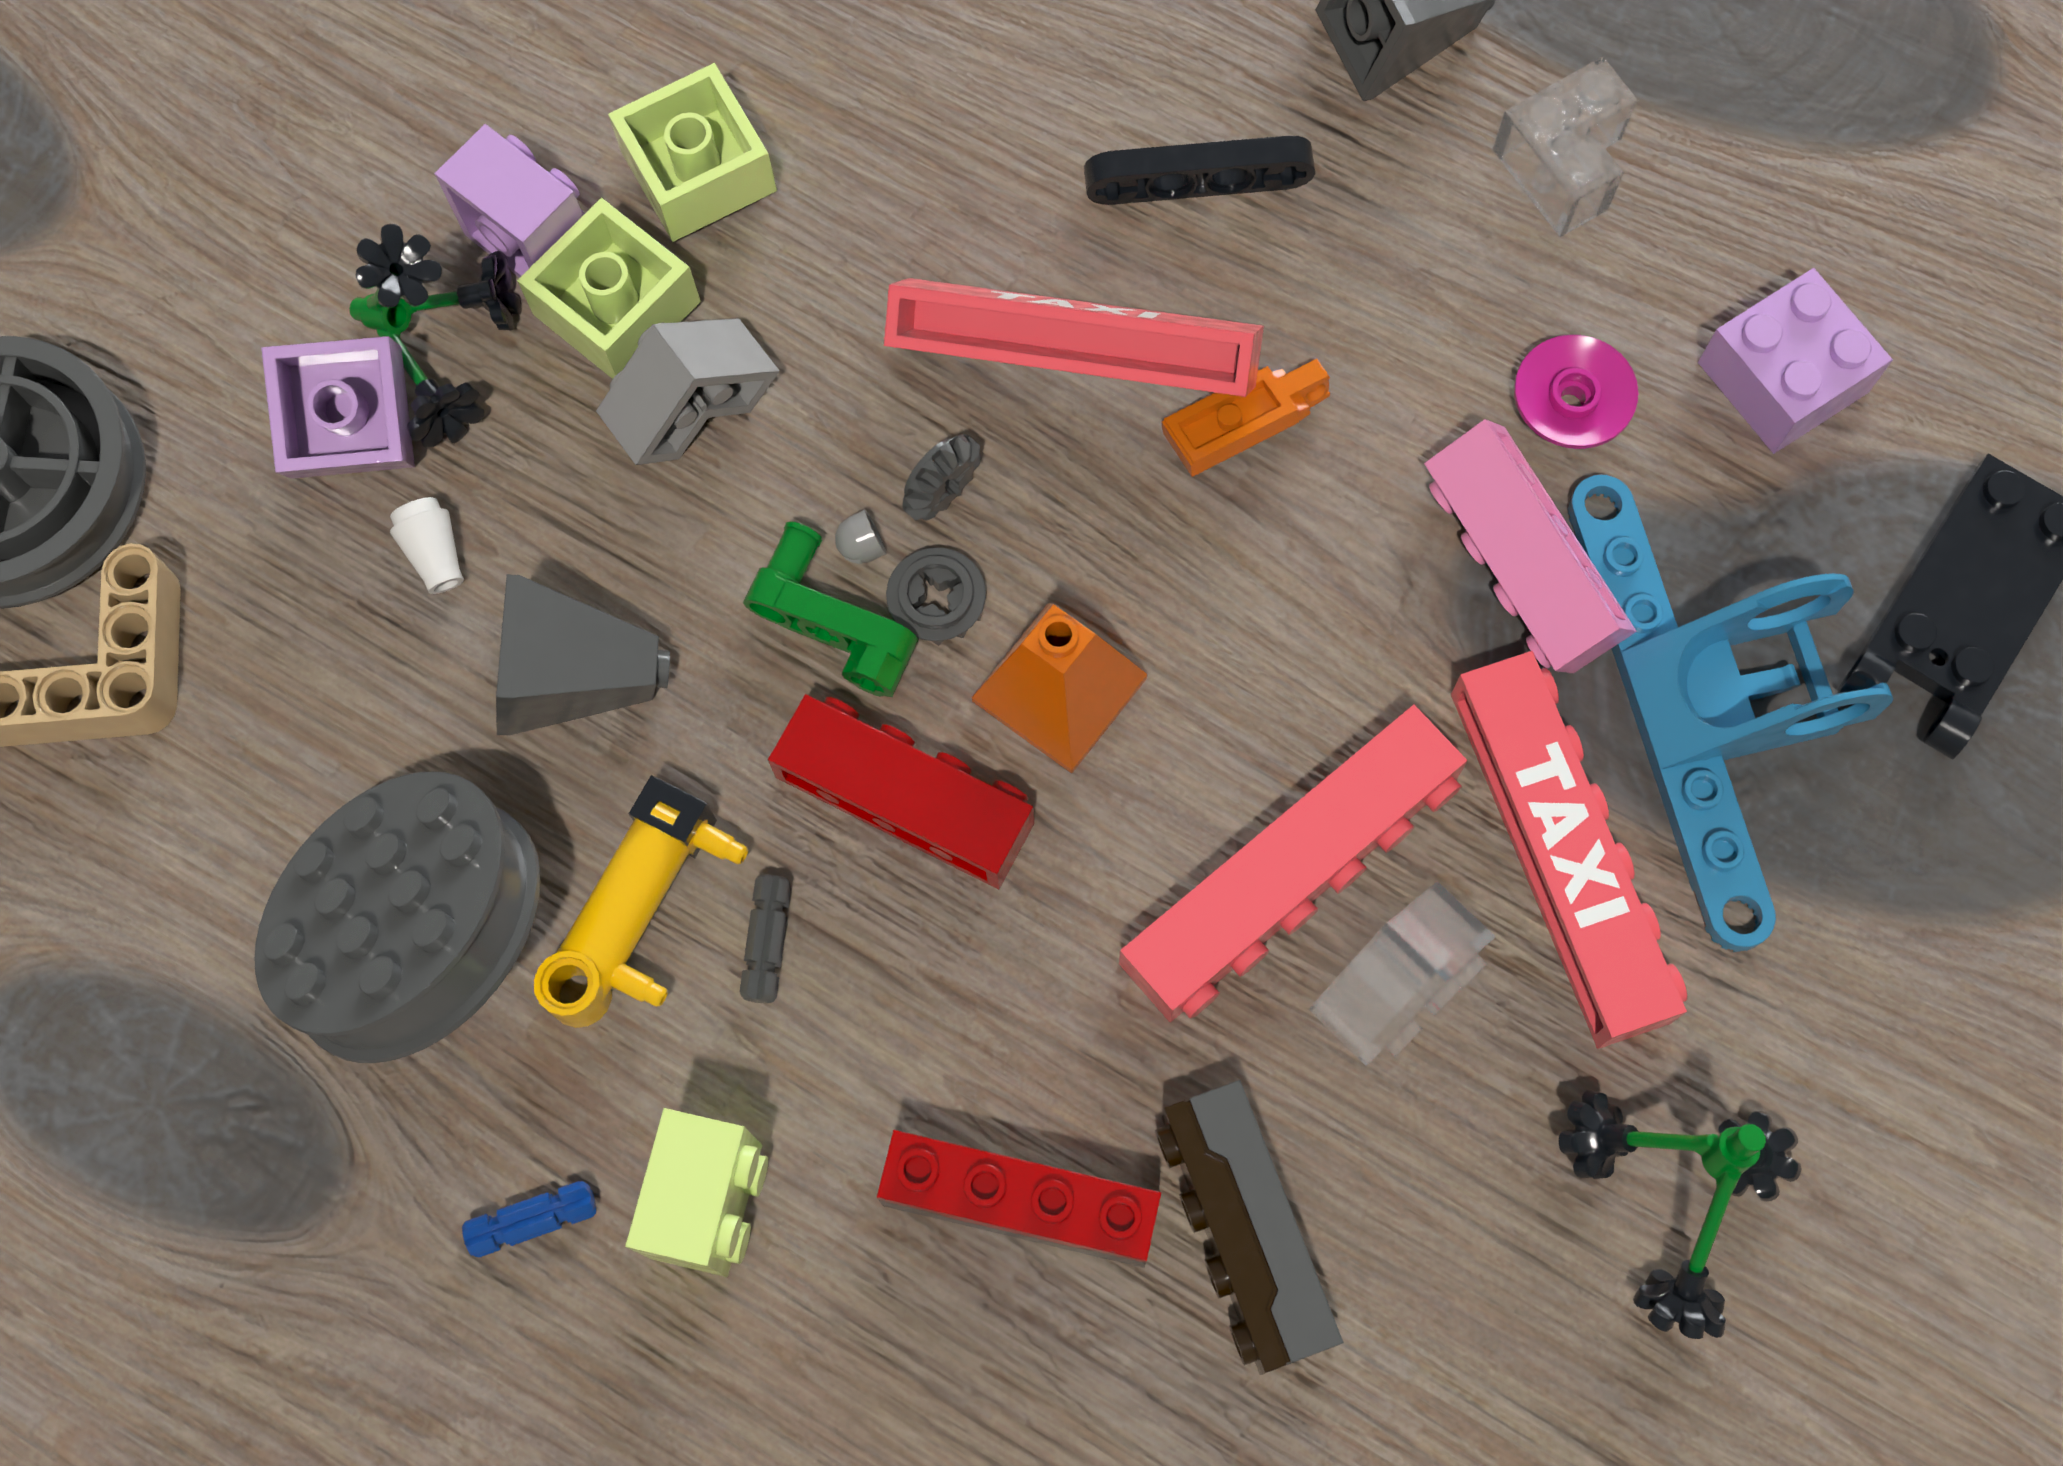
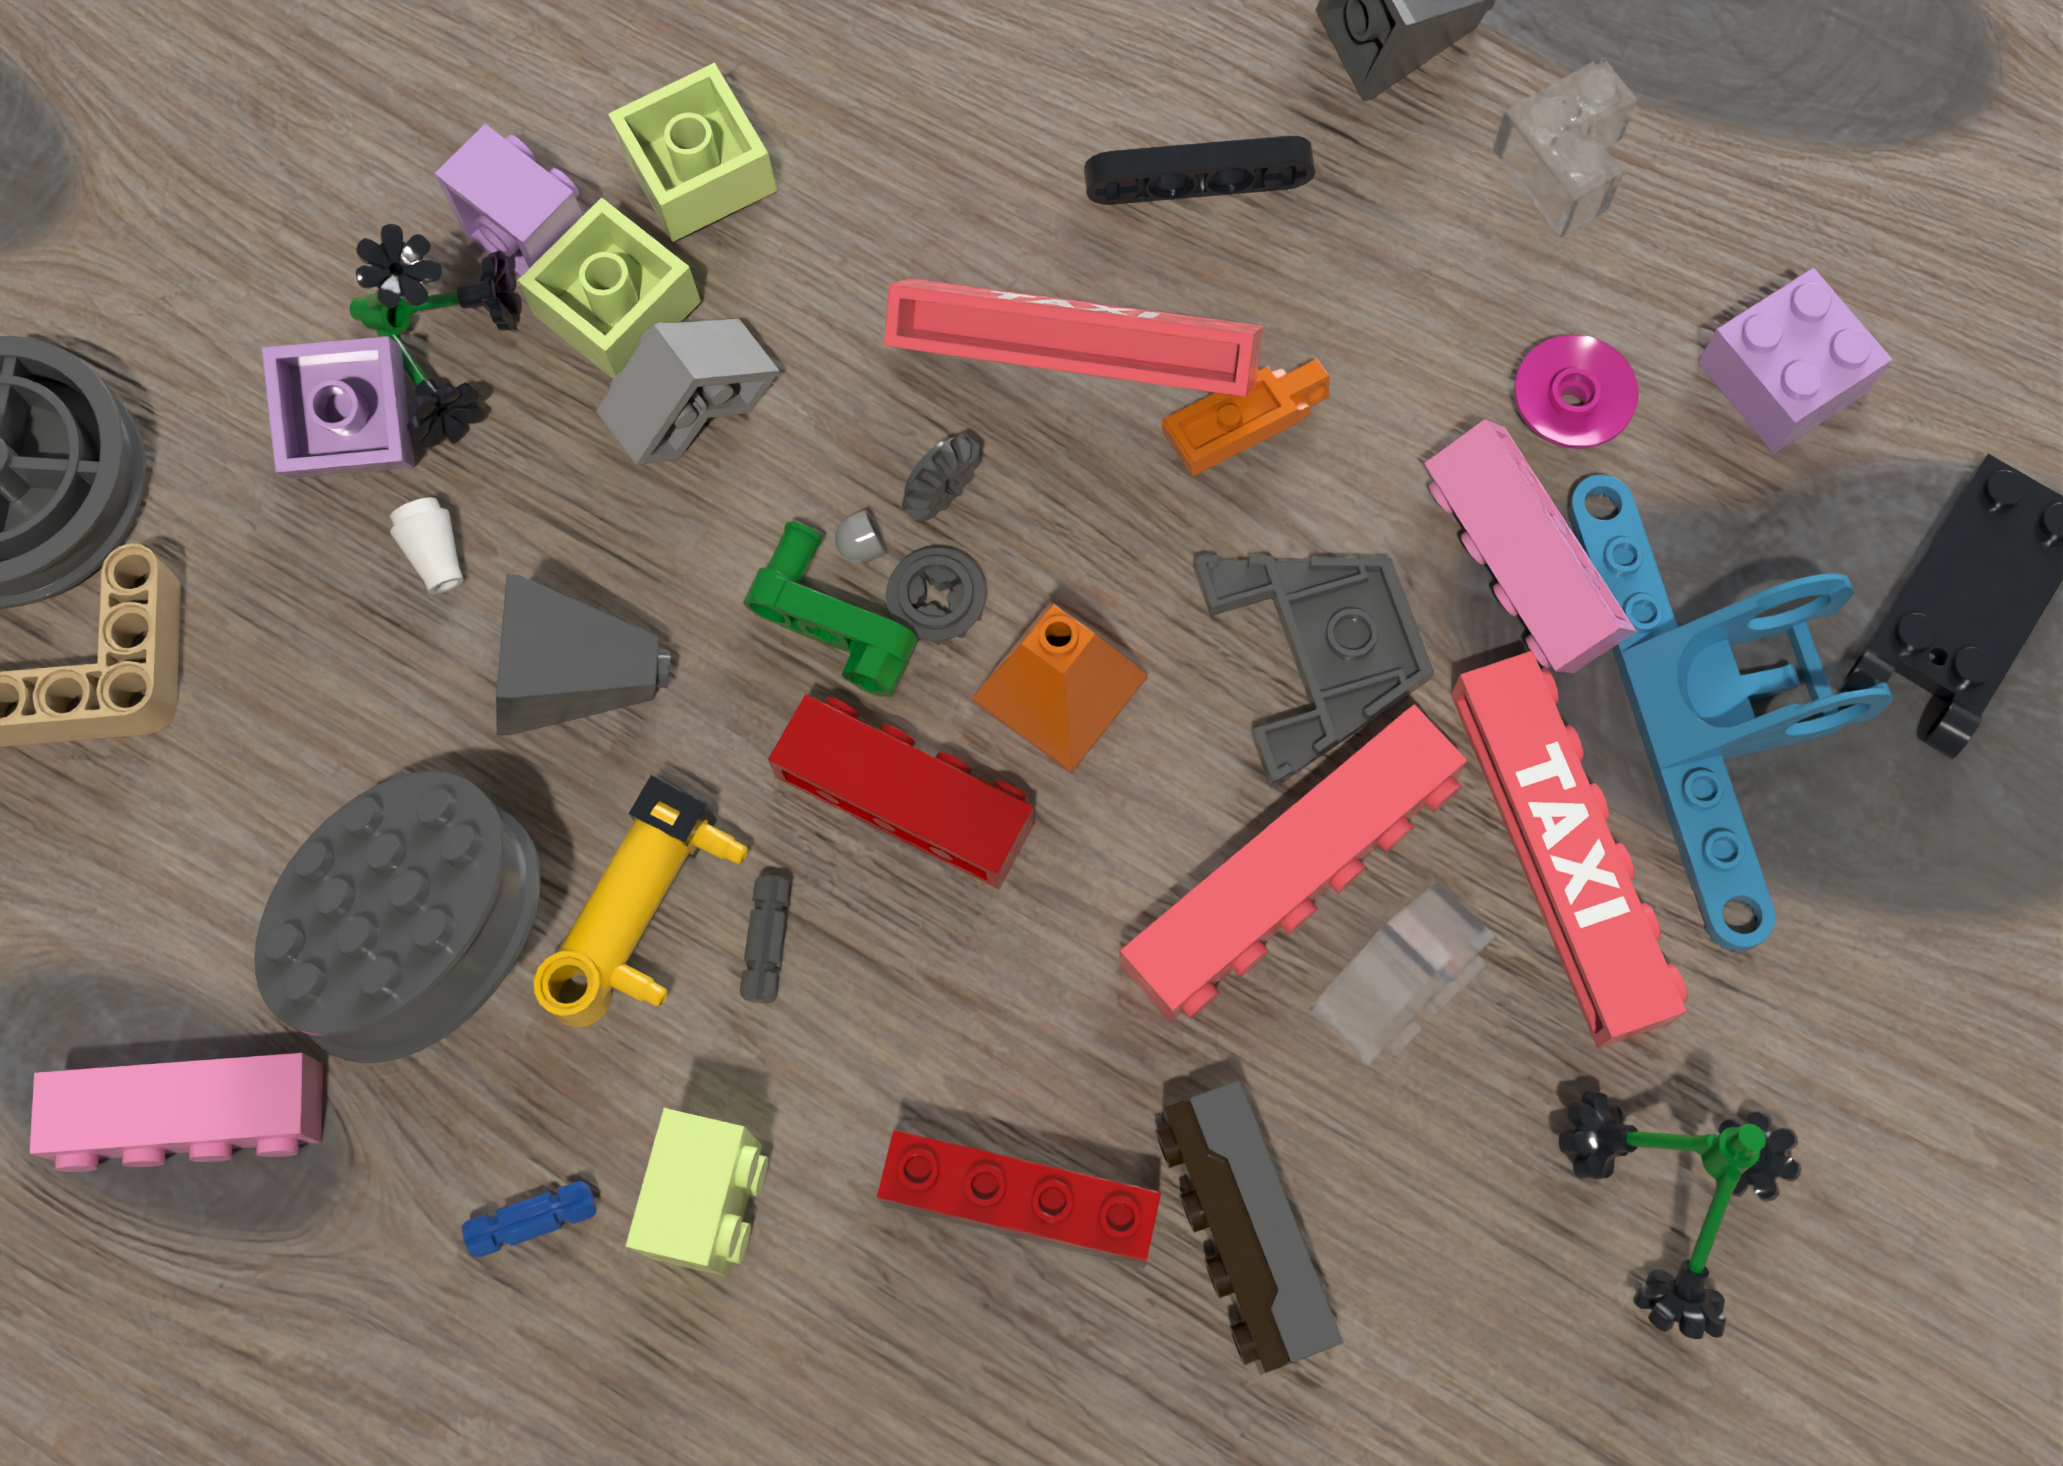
(177, 1109): none -> bright pink brick
(1347, 639): none -> dark grey wing

